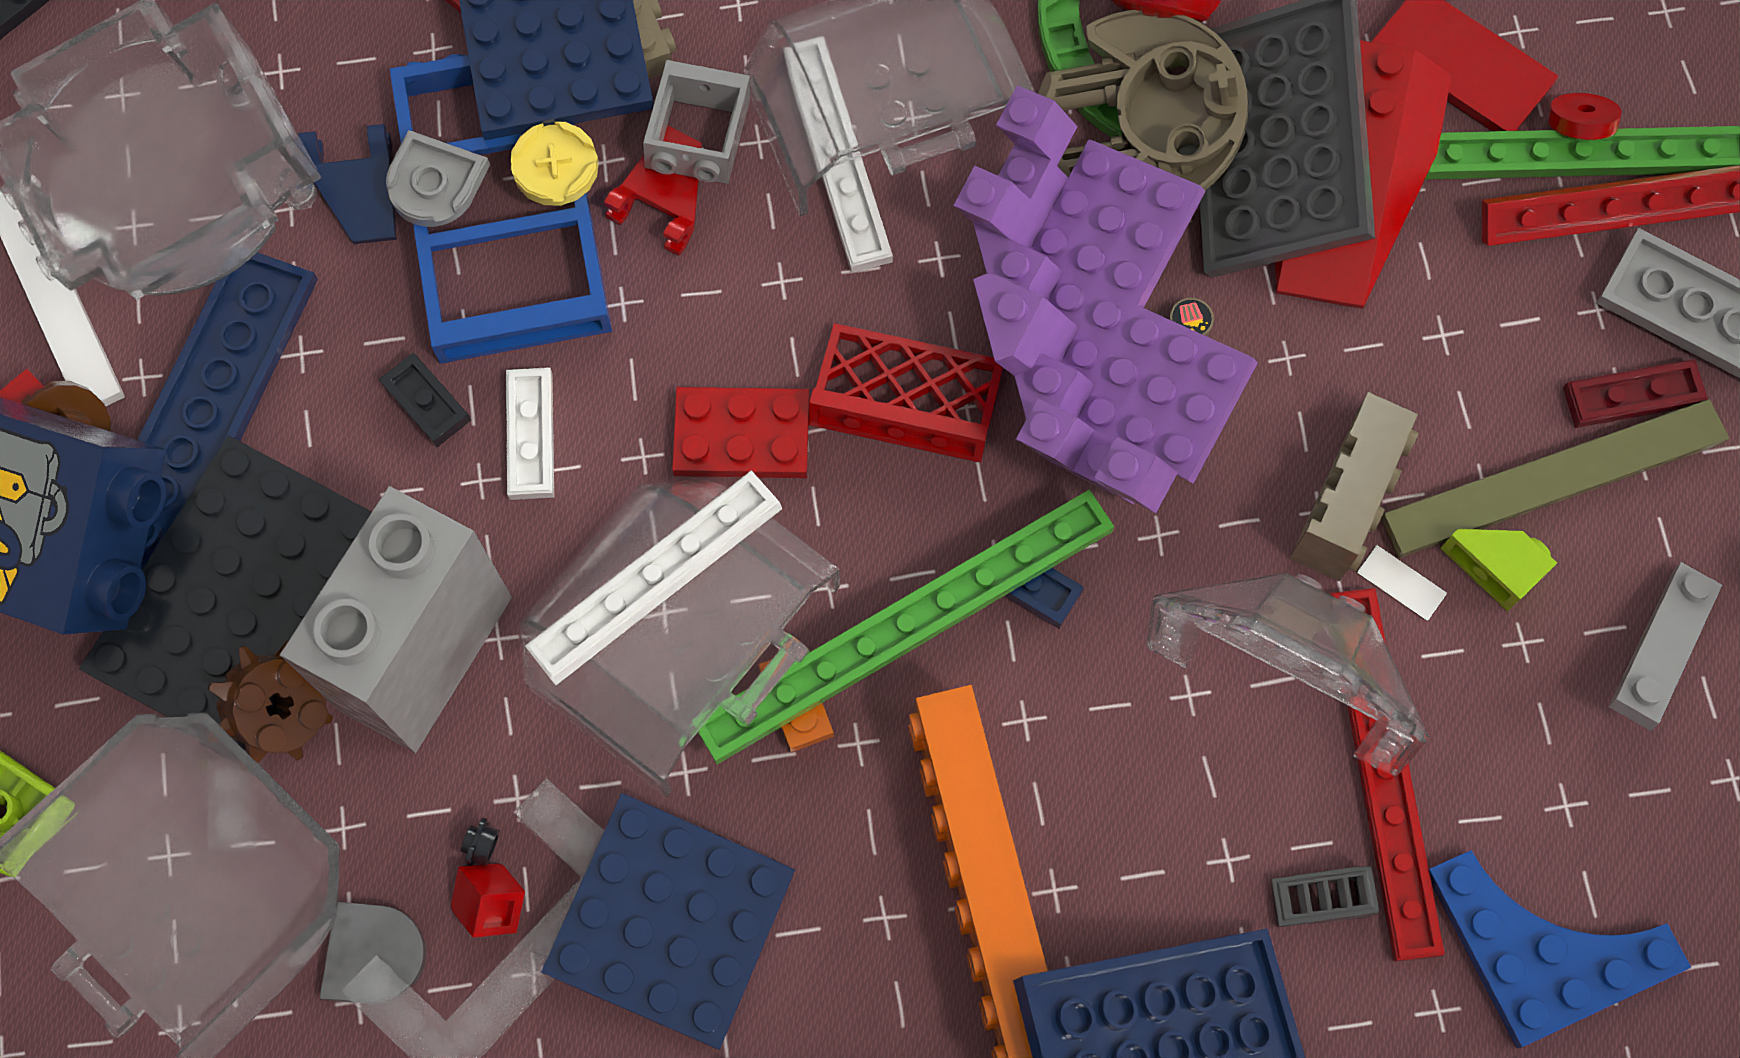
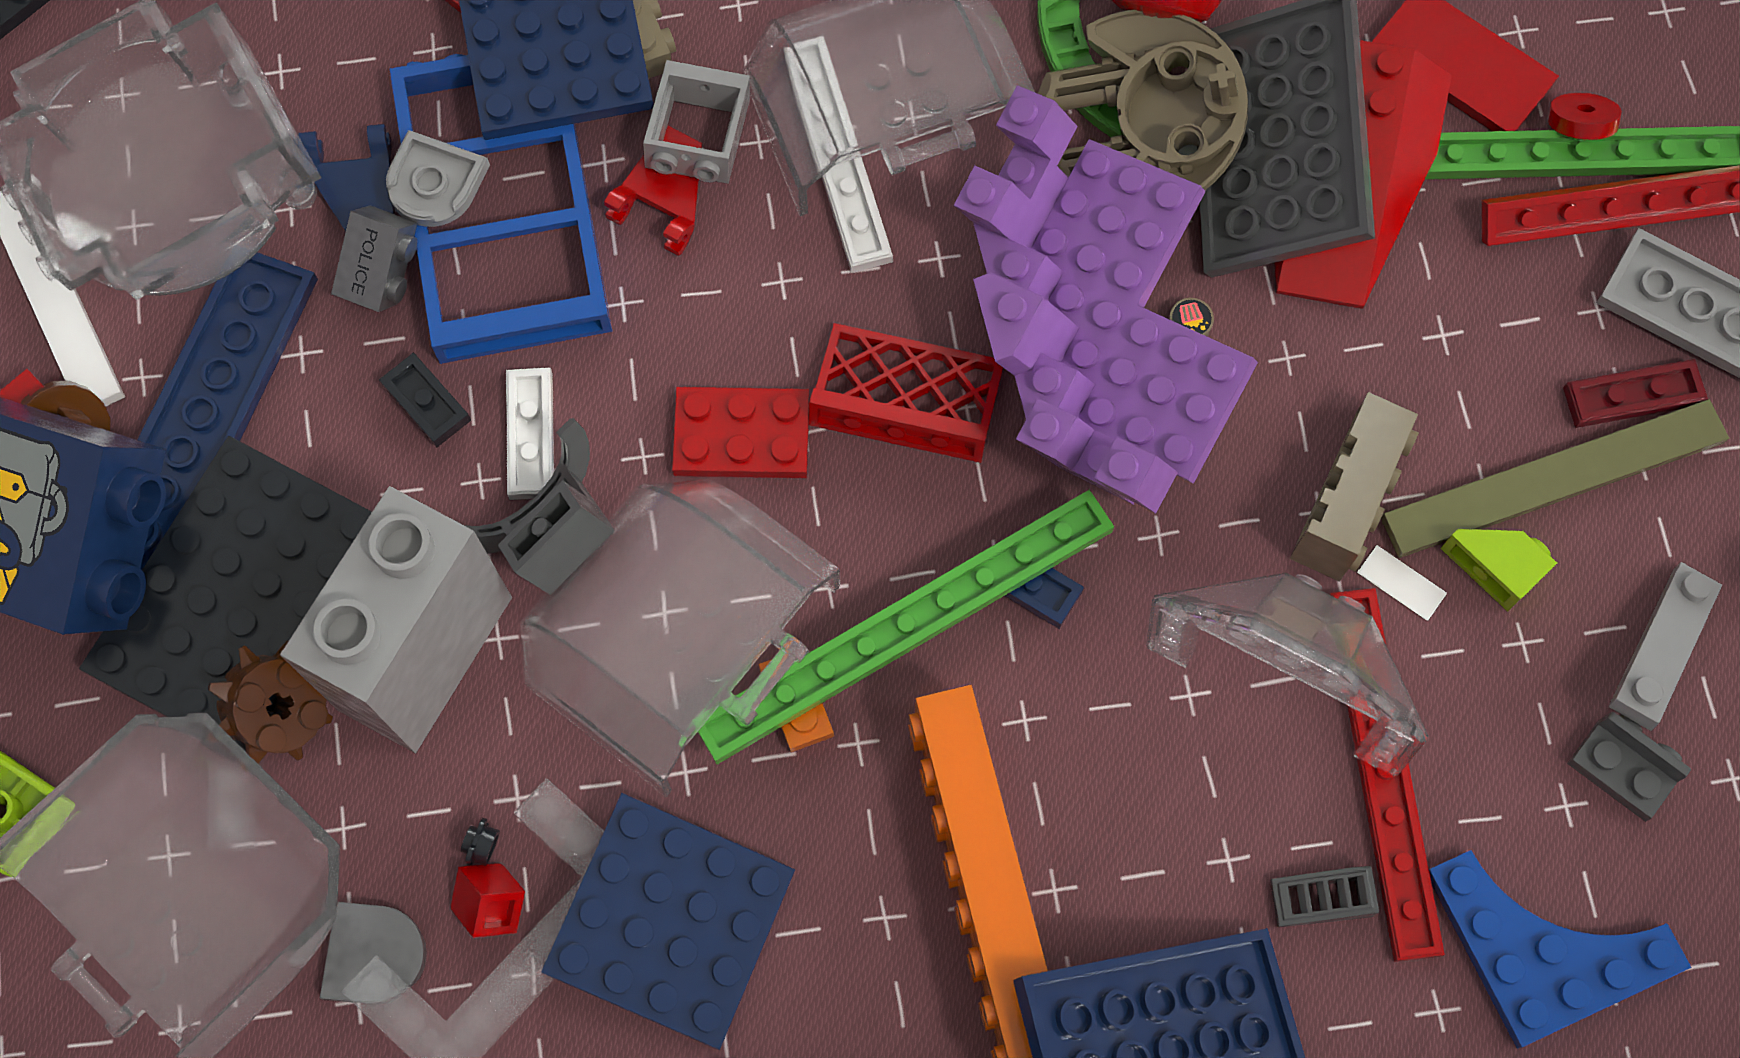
(375, 258): none -> flat silver brick
(554, 163): light yellow tile -> none
(557, 526): none -> dark grey piece
(653, 577): white tile -> none
(1629, 764): none -> dark grey bracket

